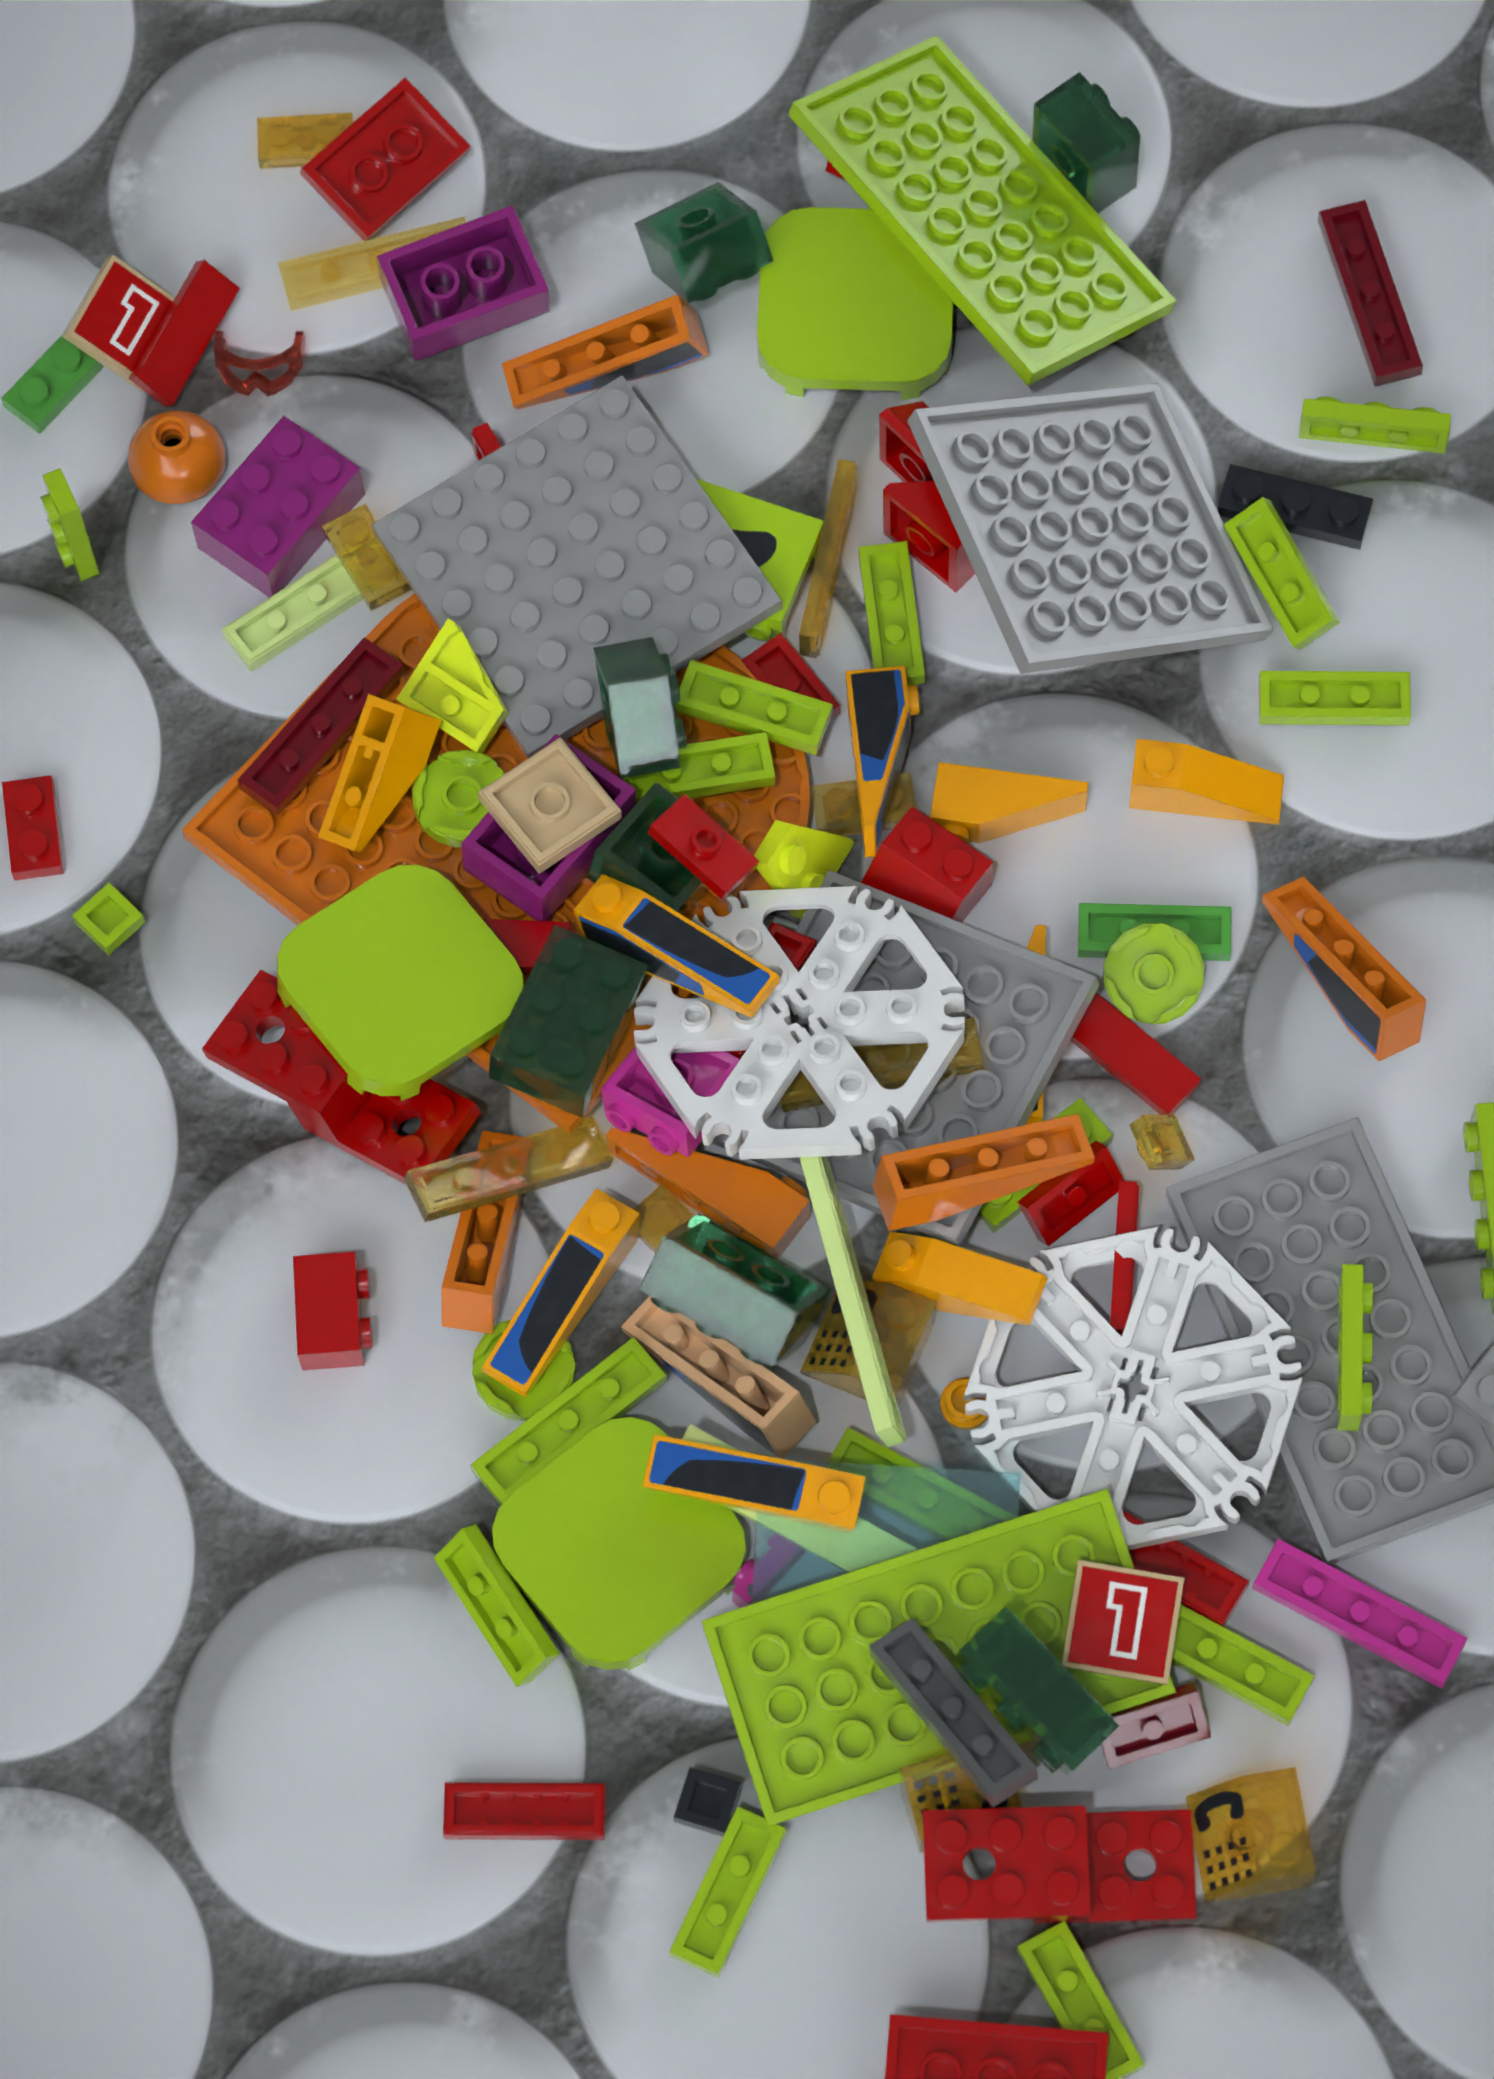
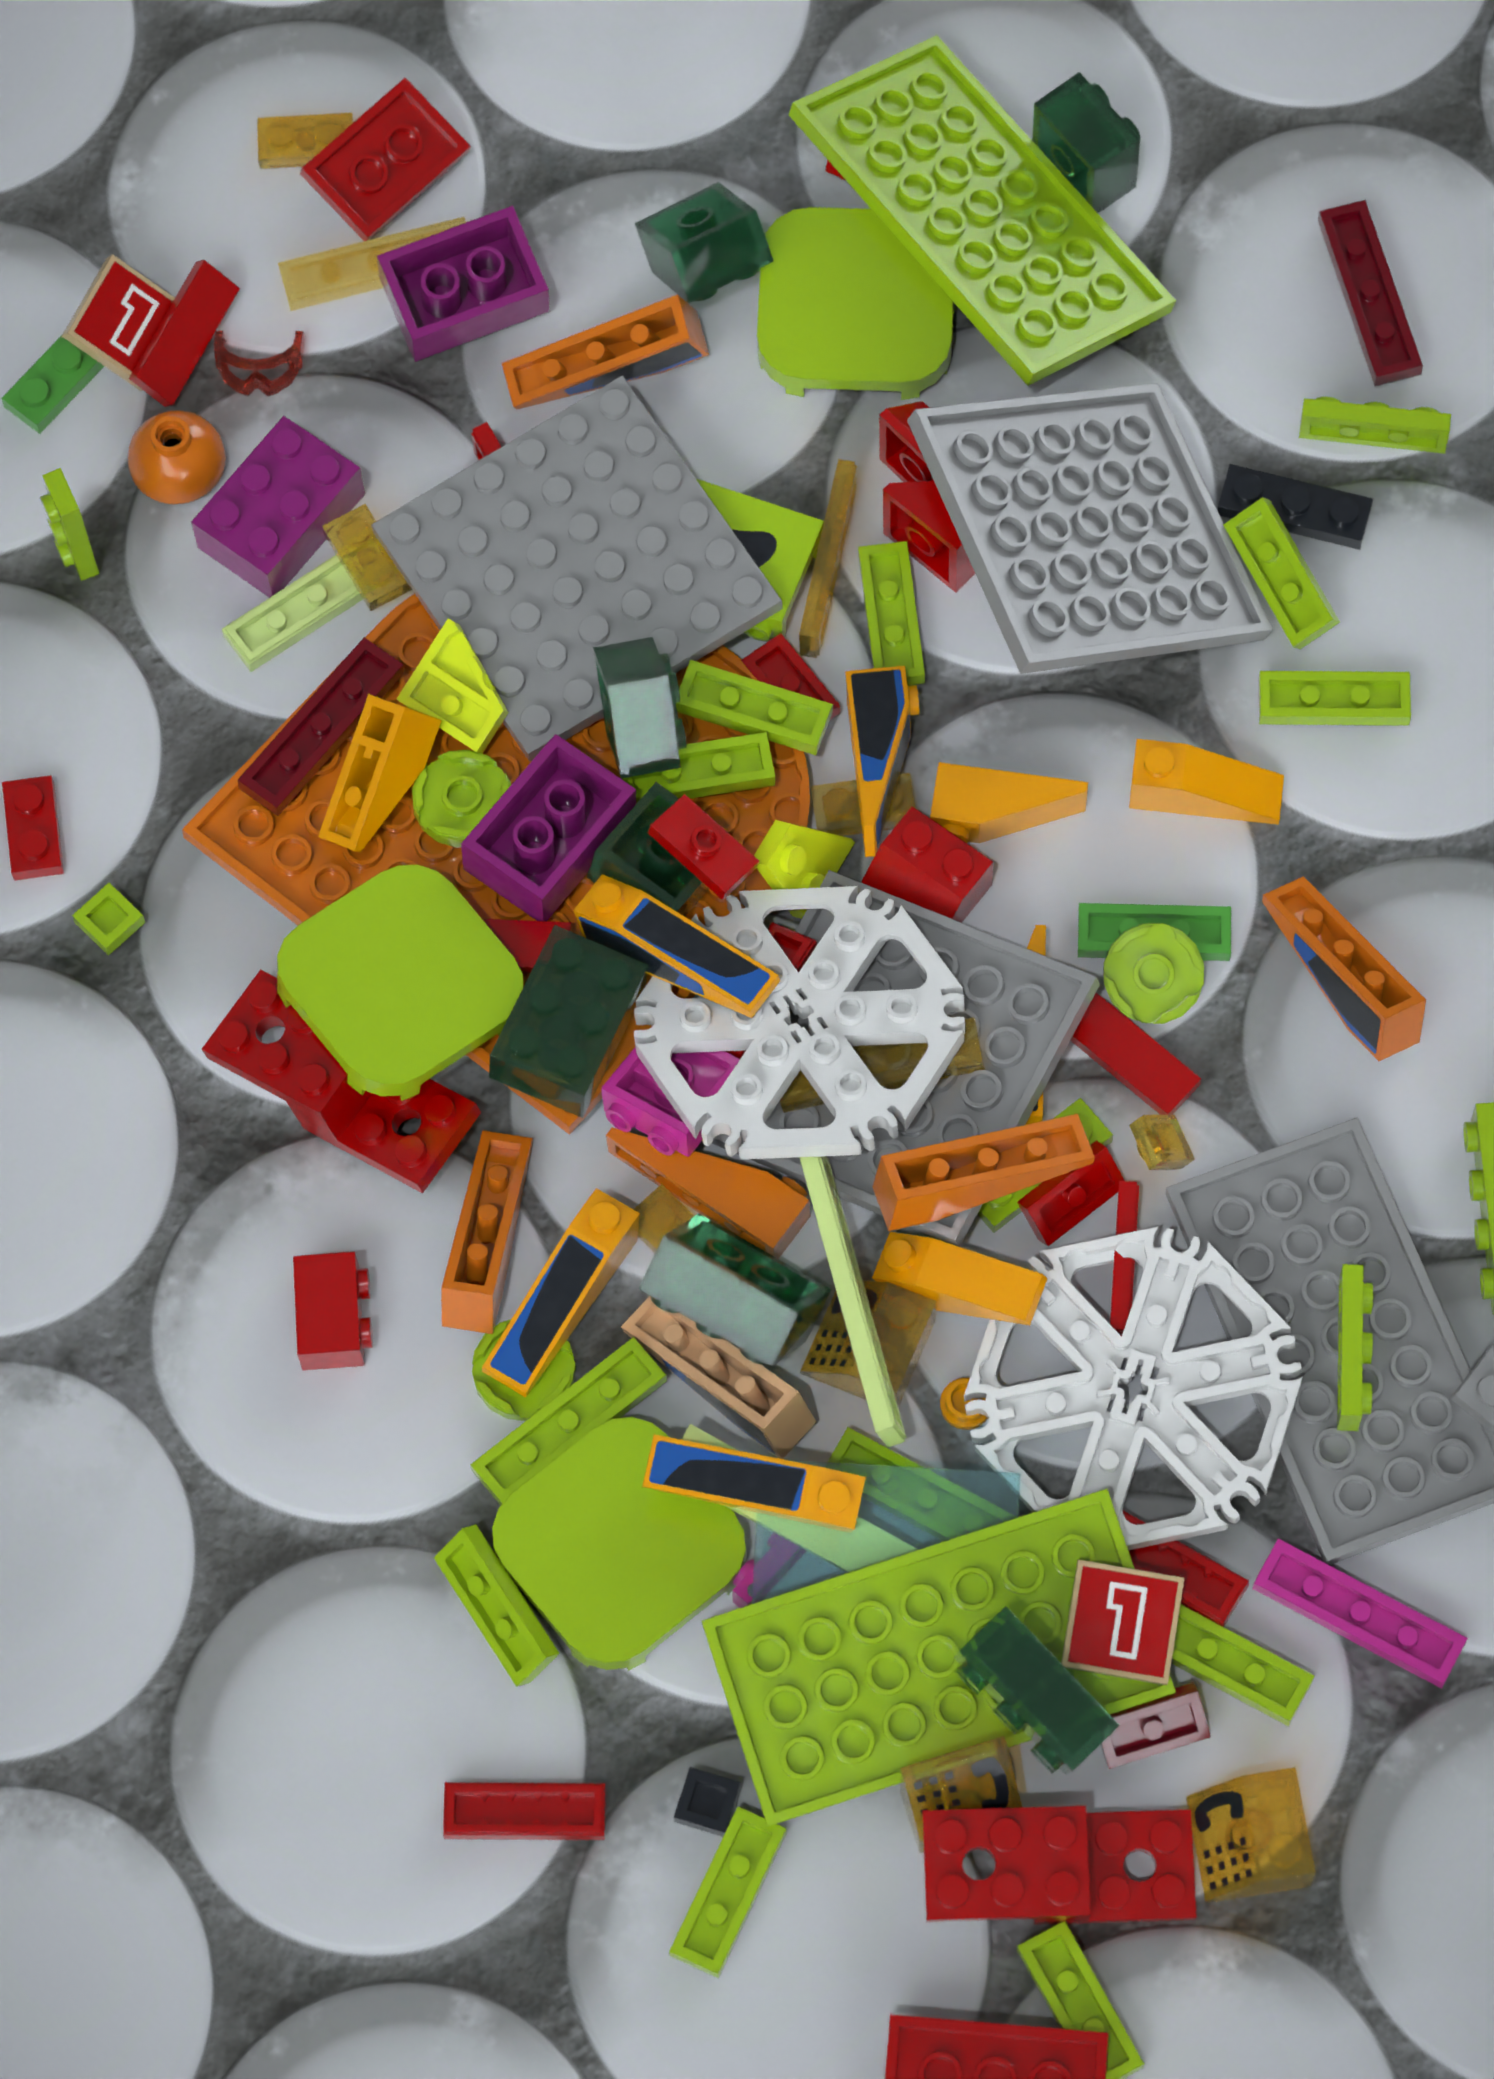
(507, 1170): clear yellow tile -> none
(549, 805): tan tile -> none
(953, 1712): dark grey plate -> none

